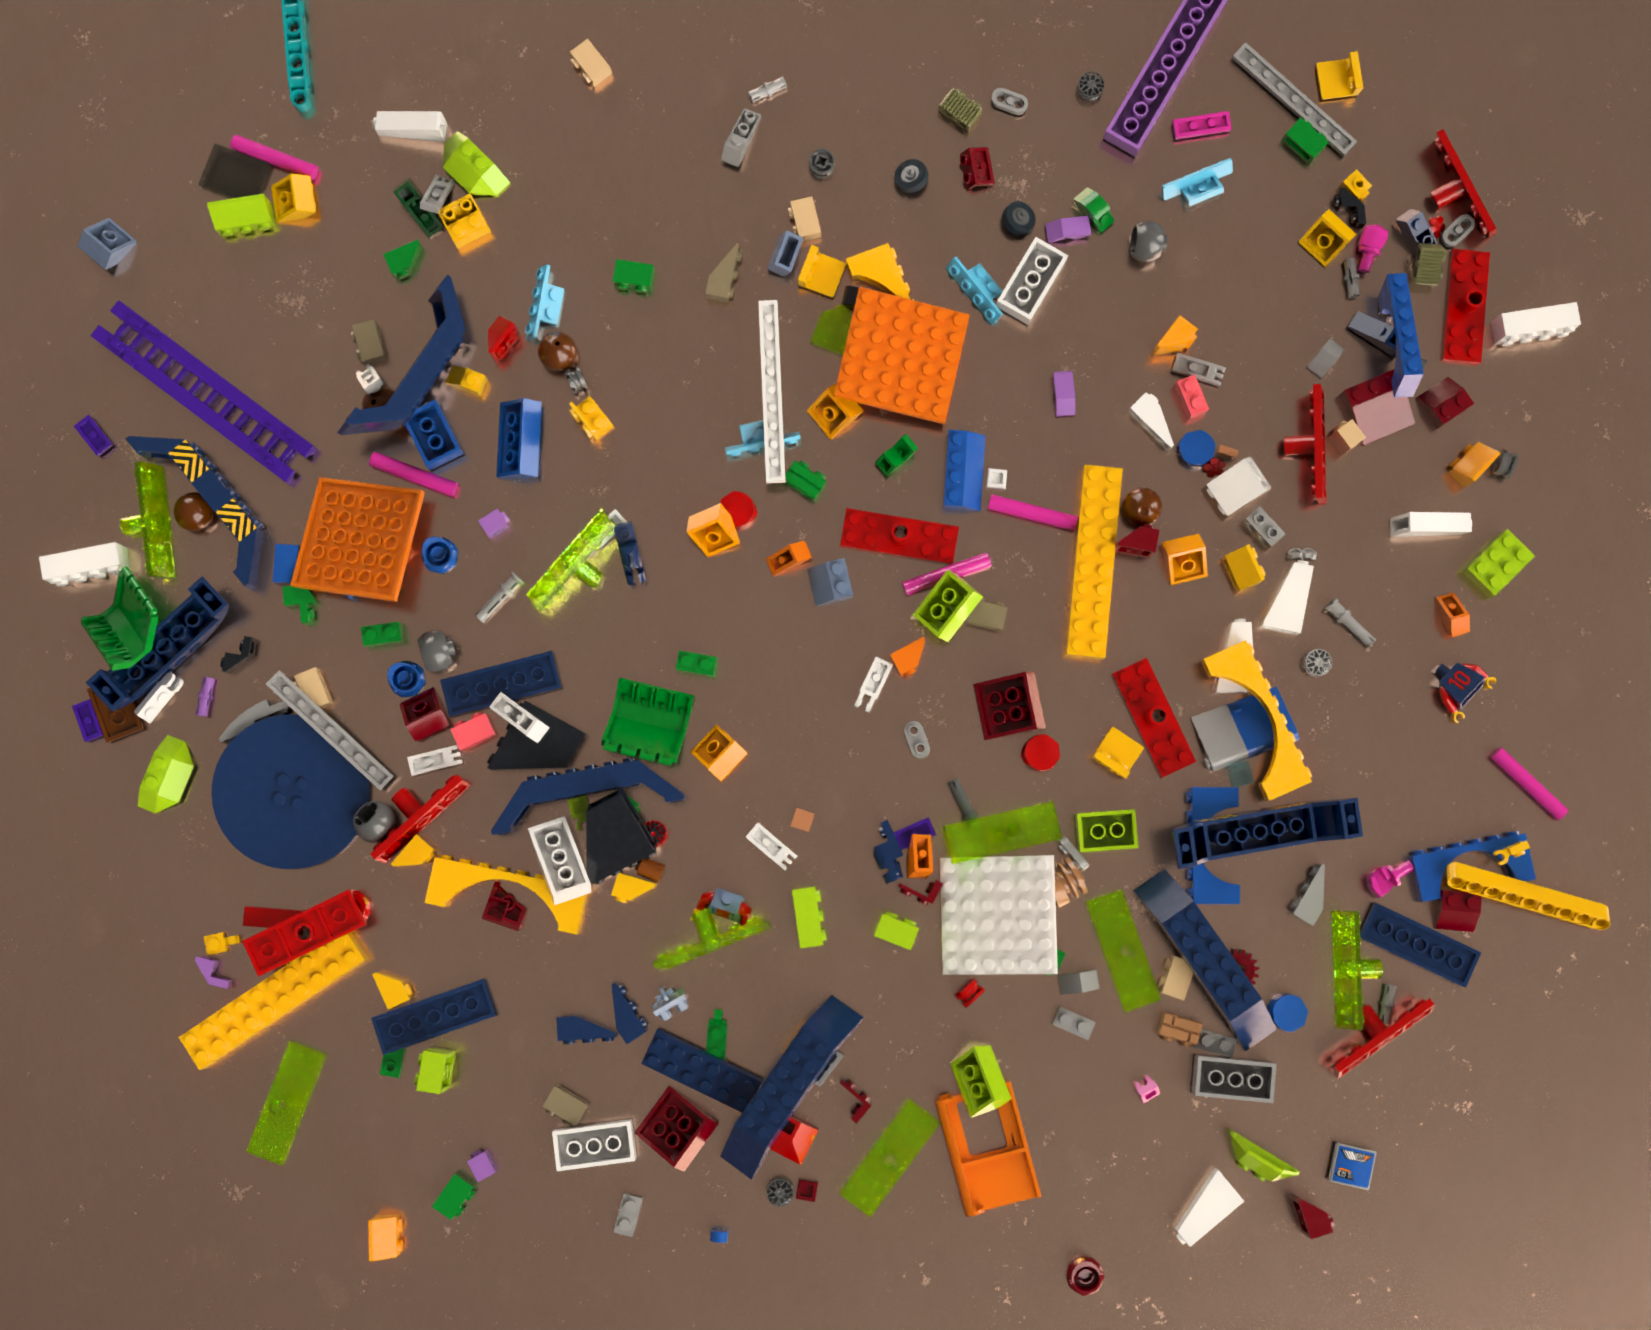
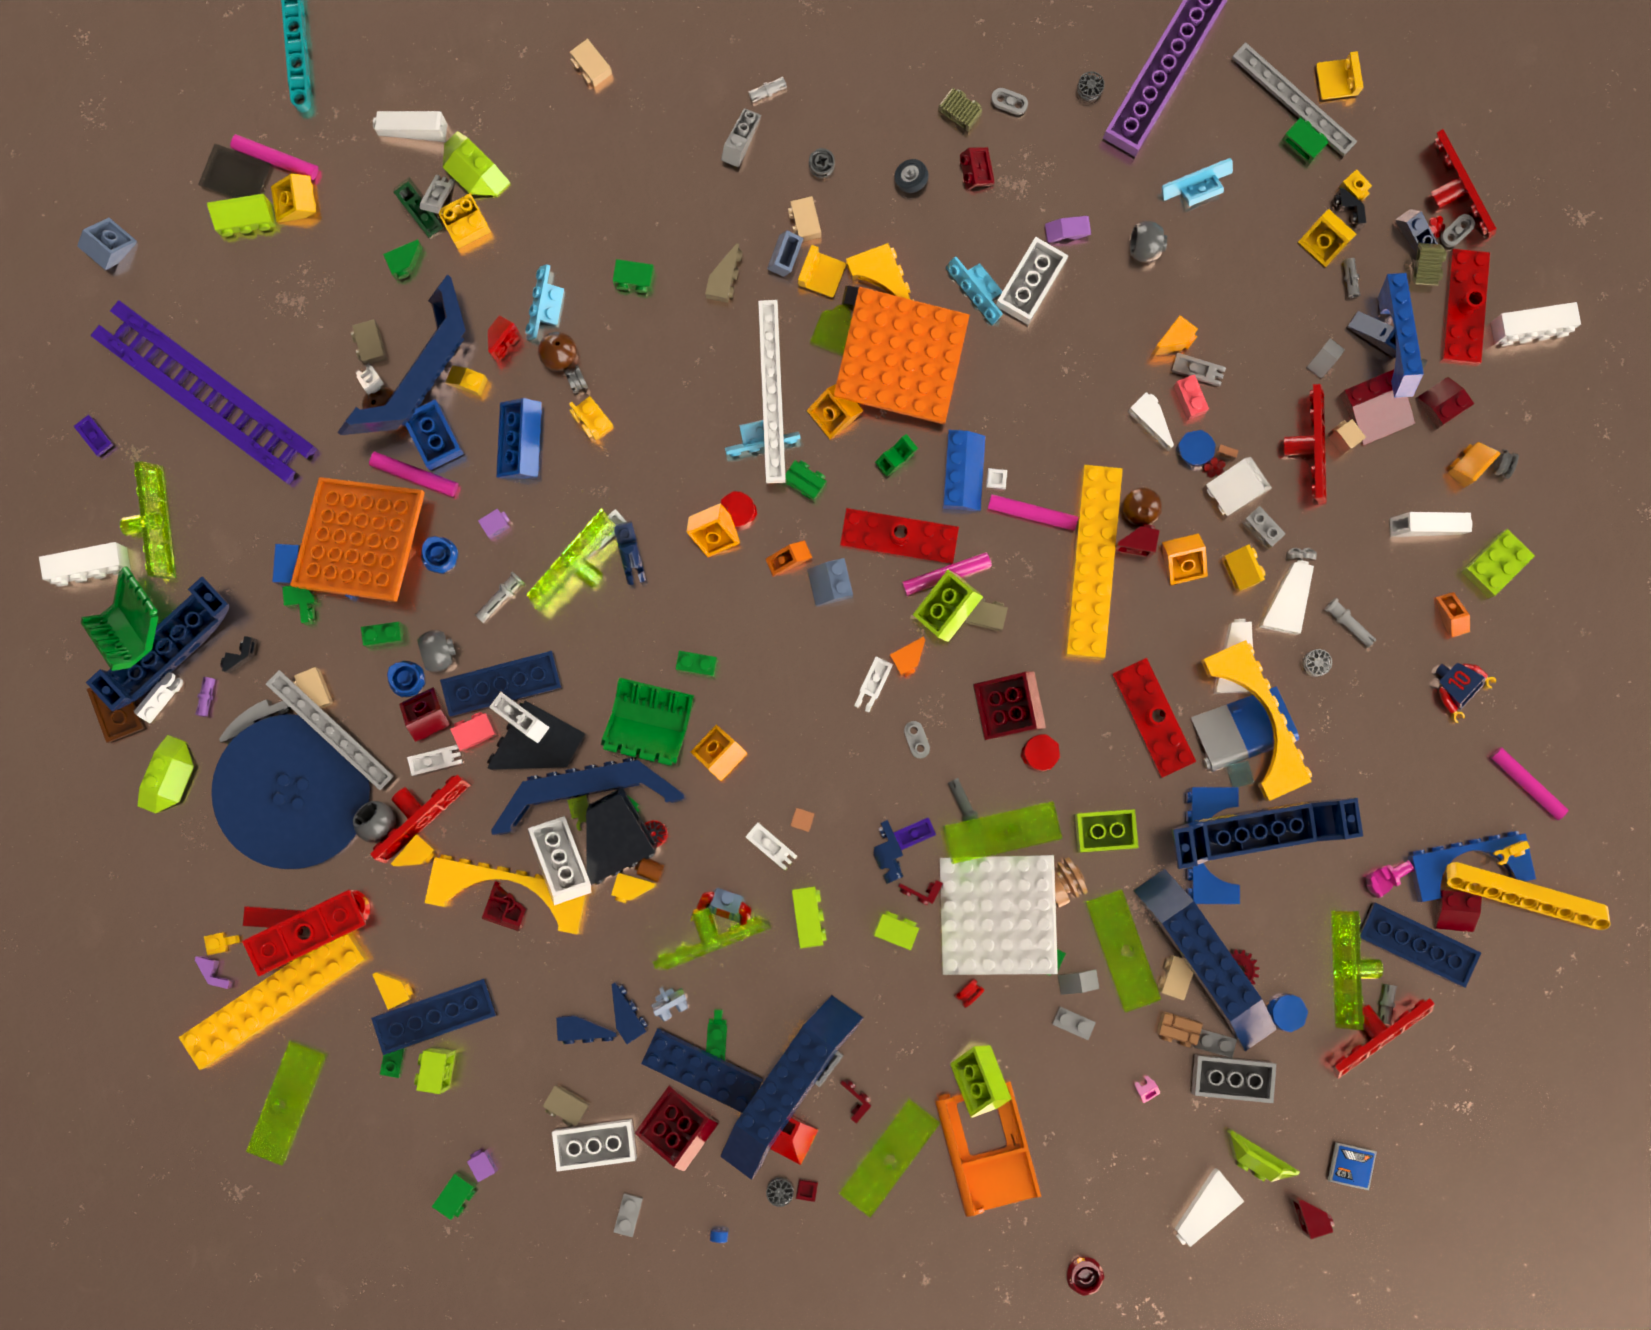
(87, 720): dark purple plate -> none
(193, 512): reddish brown piece -> none
(217, 494): dark blue slope -> none
(385, 1237): light orange slope -> none
(920, 856): orange slope -> none
(1018, 218): black wheel -> none
(1064, 393): medium lavender slope -> none
(1068, 848): light grey plate -> none
(1094, 207): green brick -> none
(1117, 753): yellow bracket -> none
(1201, 125): dark pink plate -> none
(1310, 902): light grey slope -> none
(1370, 244): dark pink piece -> none

